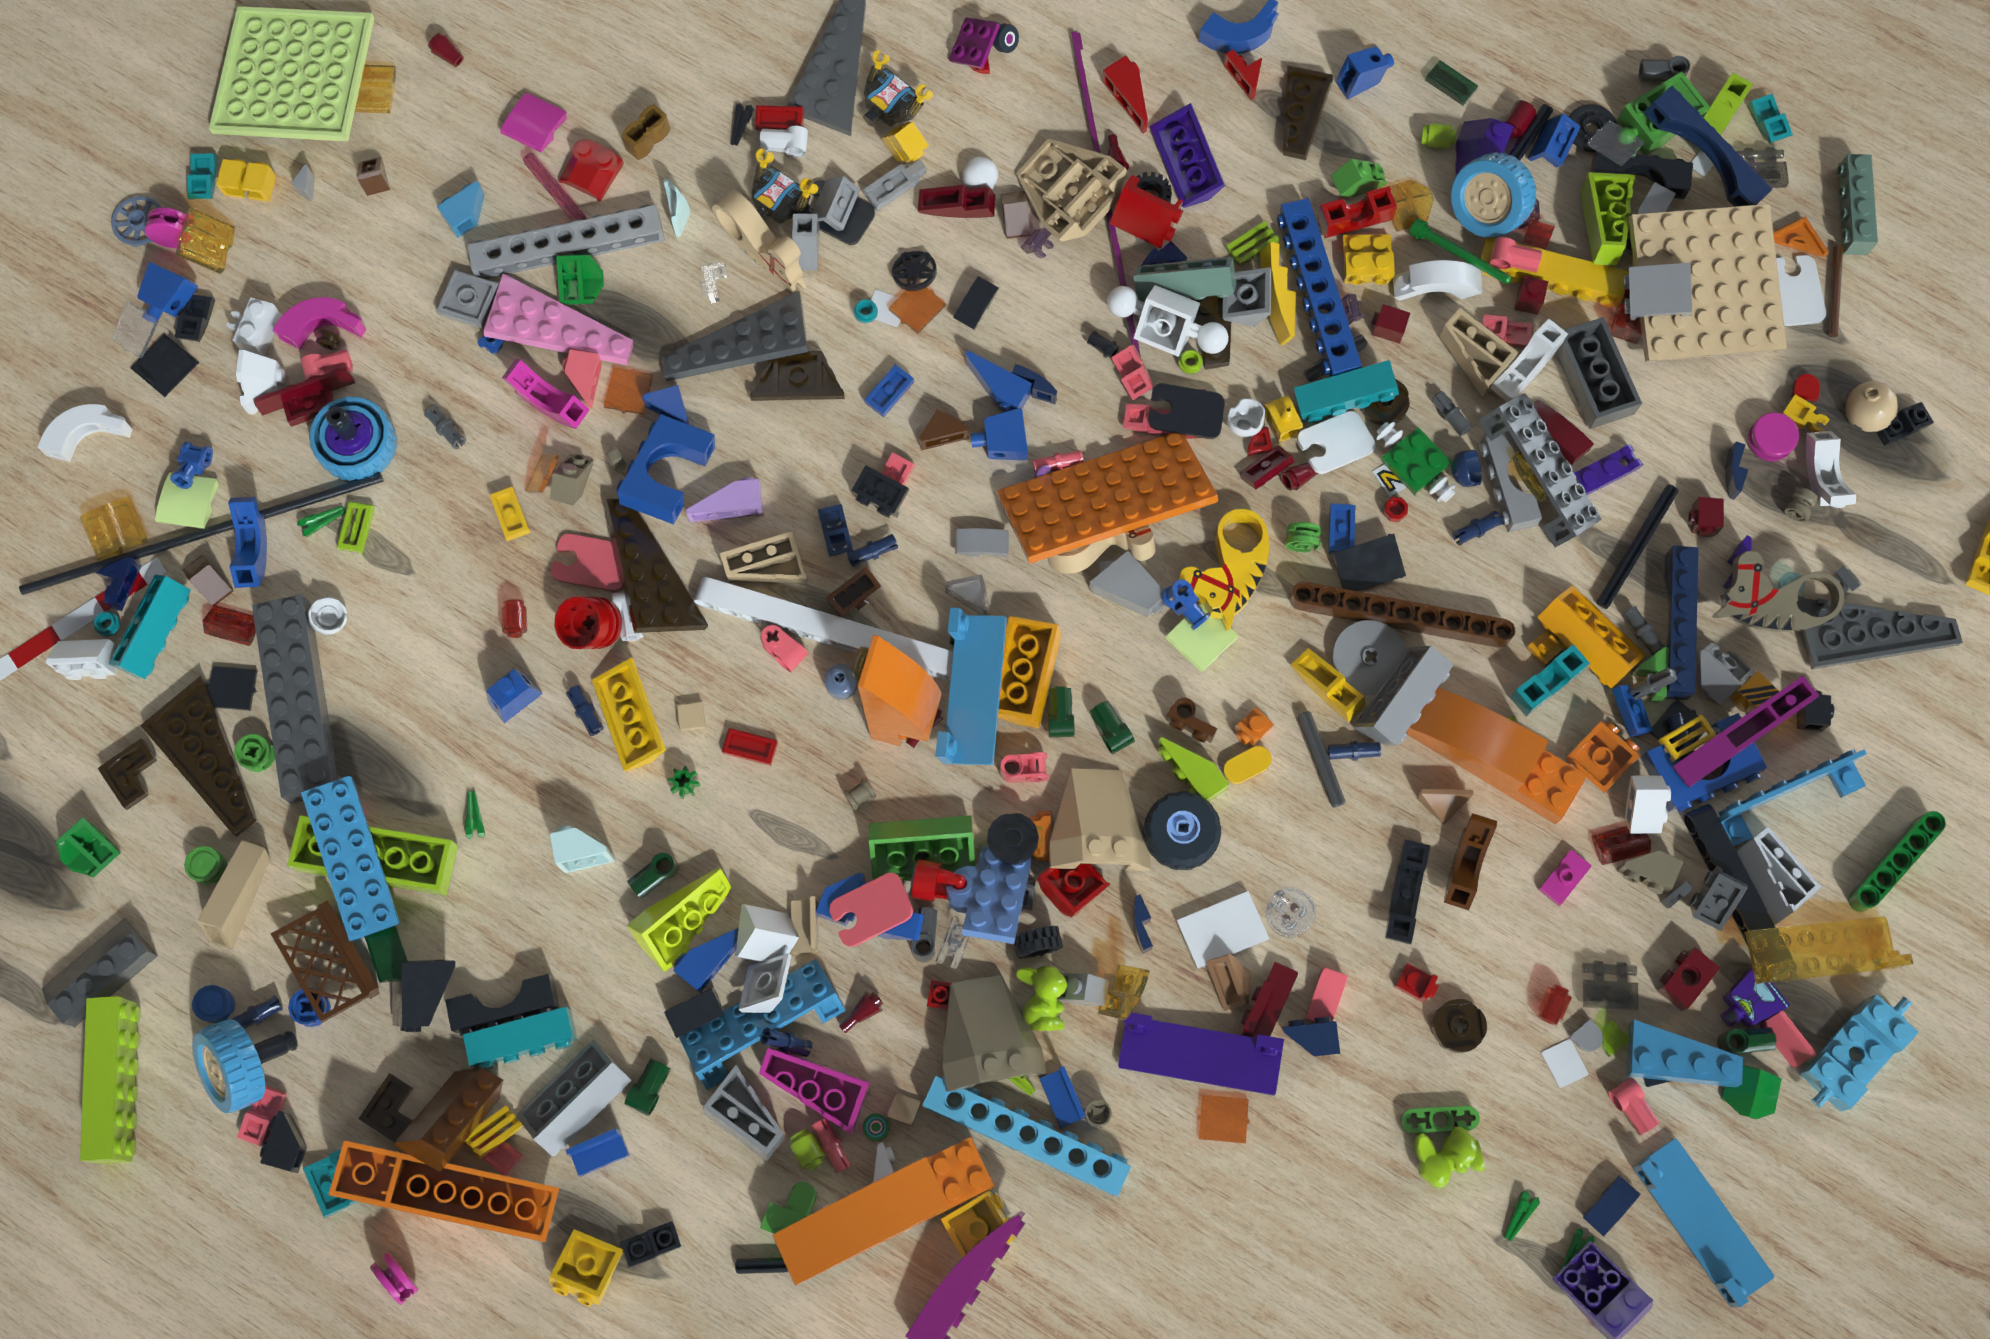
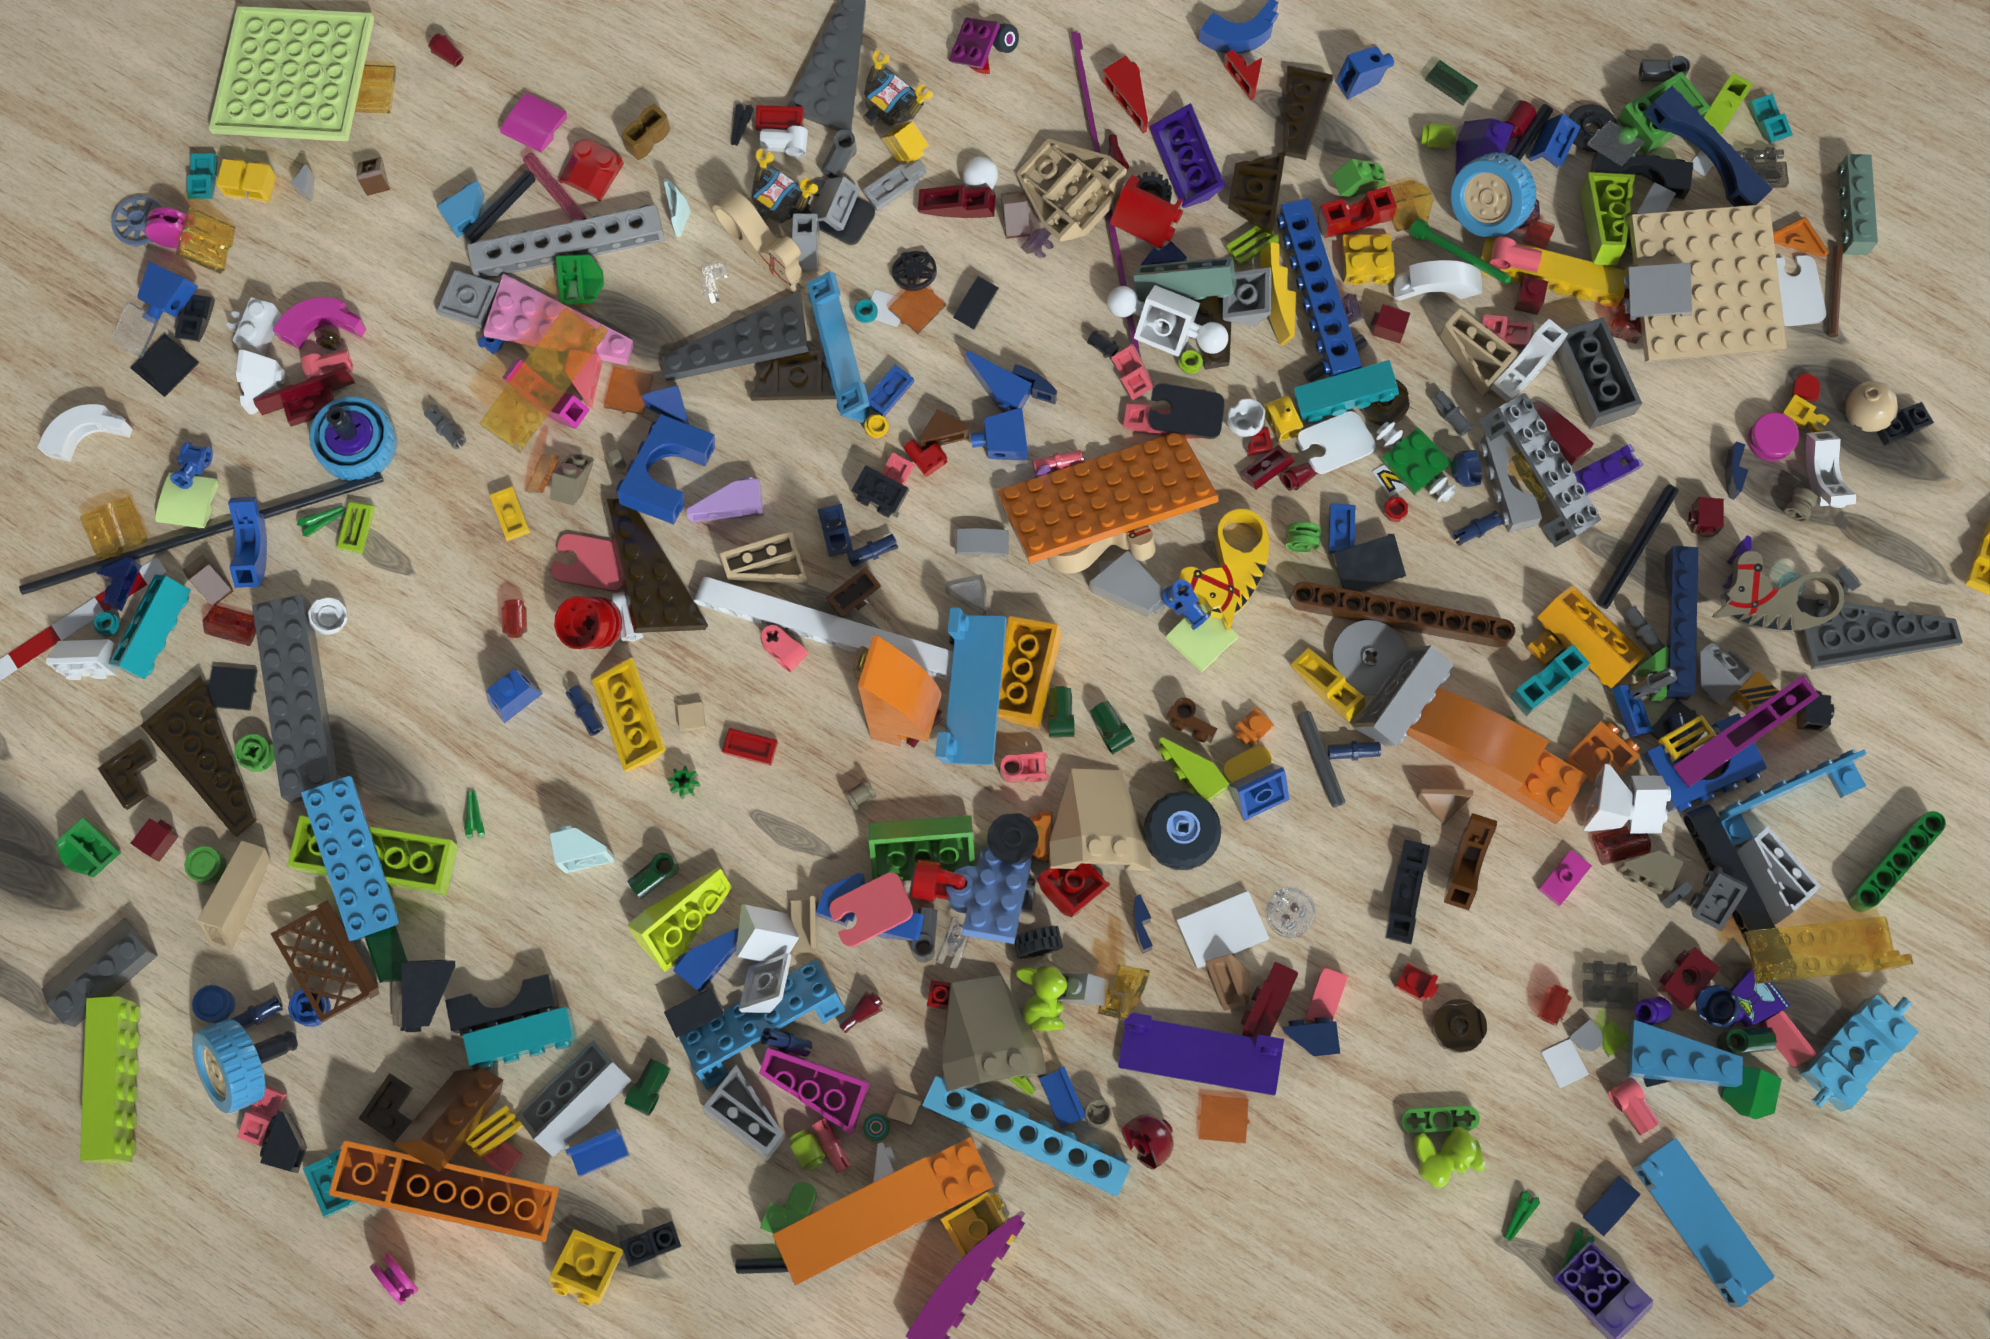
(155, 839): none -> dark red brick
(499, 207): none -> black axle
(542, 379): none -> clear yellow bracket
(837, 346): none -> dark azure bracket
(839, 156): none -> dark grey piece
(844, 689): sand blue head -> none
(876, 426): none -> yellow plate
(927, 460): none -> red piece
(1151, 1139): none -> dark red cylinder
(1257, 190): none -> dark brown wing
(1260, 791): none -> blue slope
(1610, 802): none -> white slope
(1653, 1010): none -> dark purple brick
(1718, 1006): none -> dark blue hair

